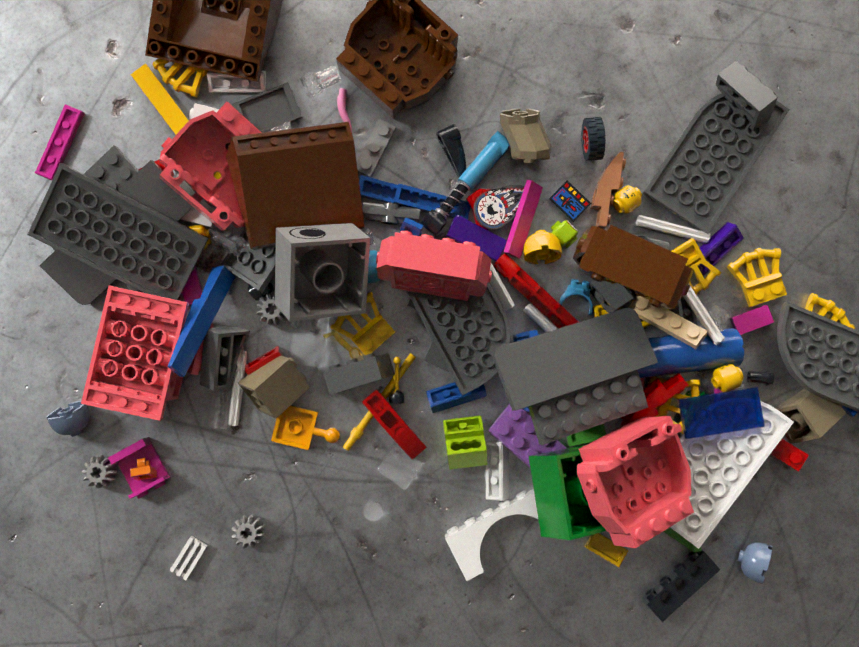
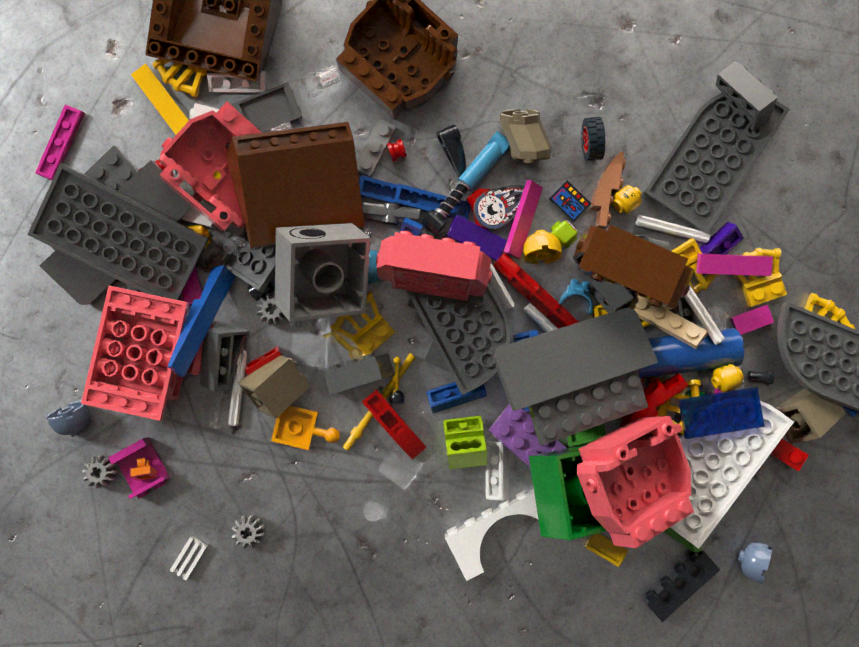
(341, 105): bright pink animal -> none
(396, 150): none -> red wheel
(734, 264): none -> dark pink tile

